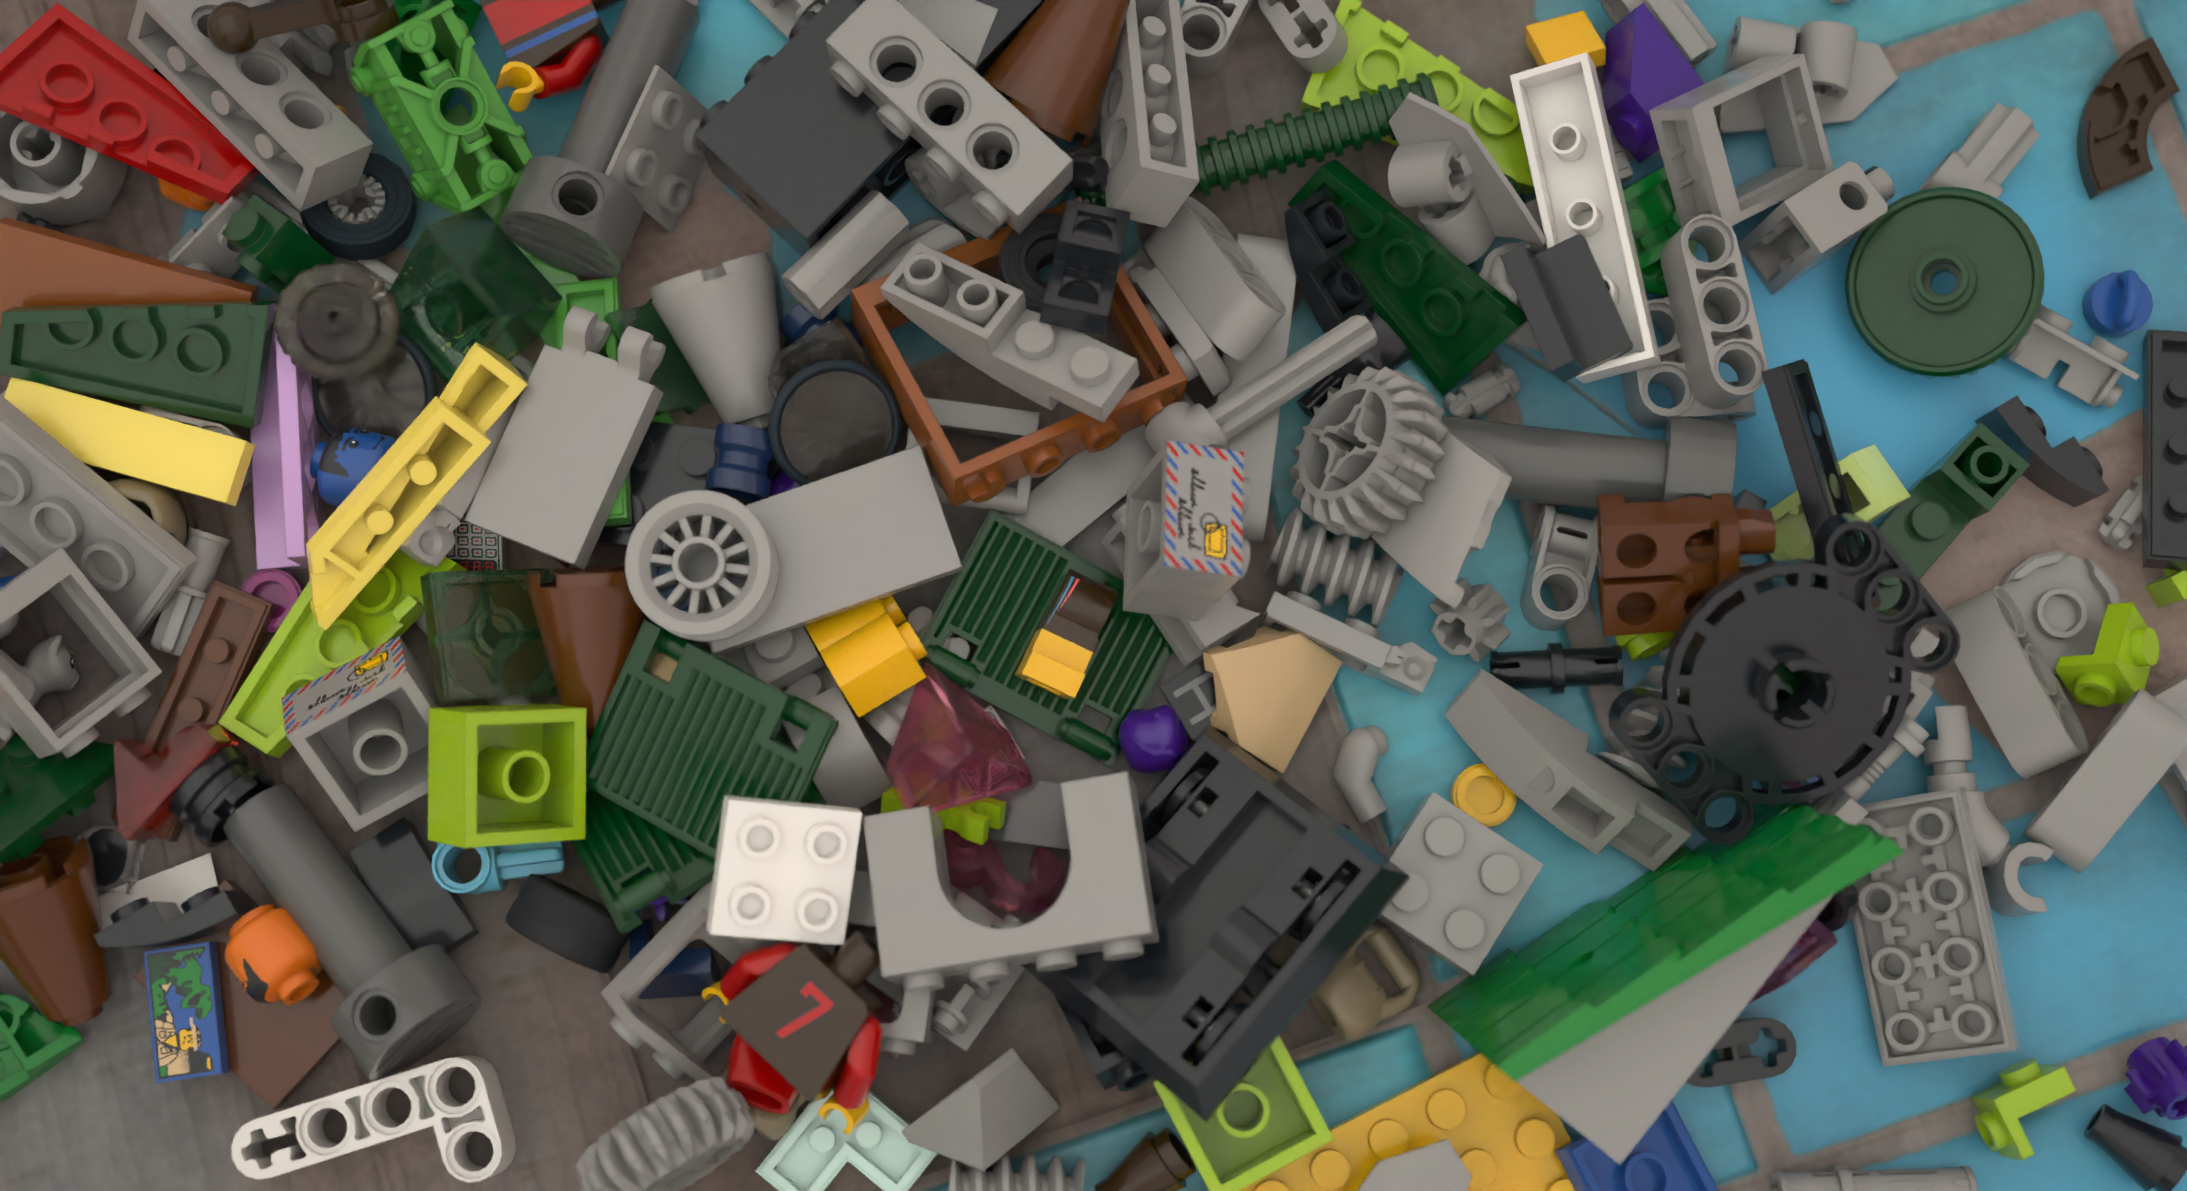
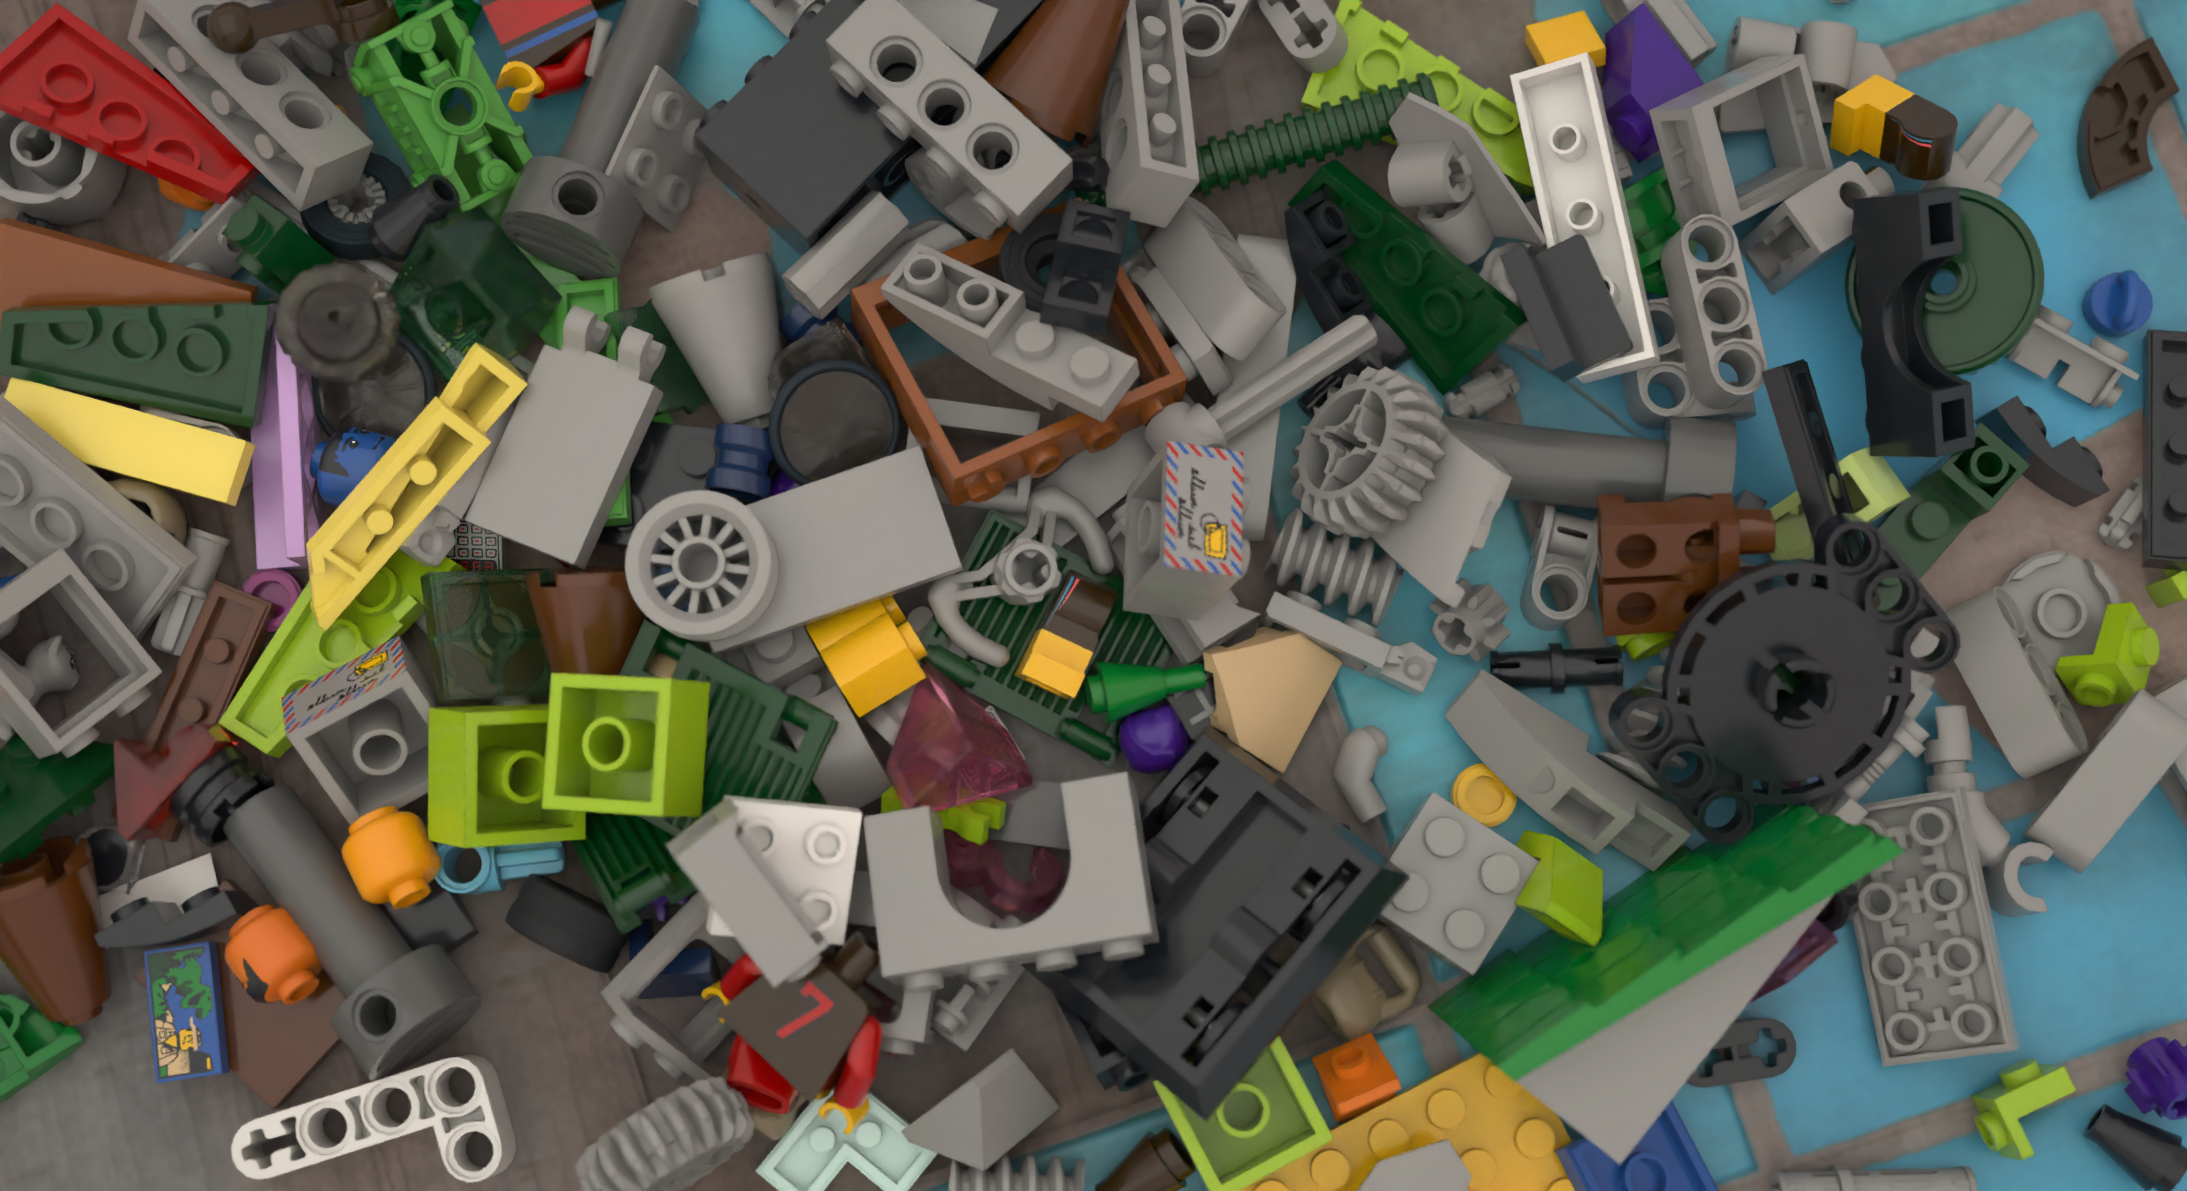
(391, 857): none -> light orange head
(402, 219): none -> black cone
(598, 44): none -> light grey piece
(626, 745): none -> lime brick
(748, 895): none -> light grey window
(1019, 571): none -> light grey piece
(1127, 688): none -> green cone
(1355, 1077): none -> orange bracket
(1562, 889): none -> lime slope
(1894, 128): none -> leg
(1910, 395): none -> black arch

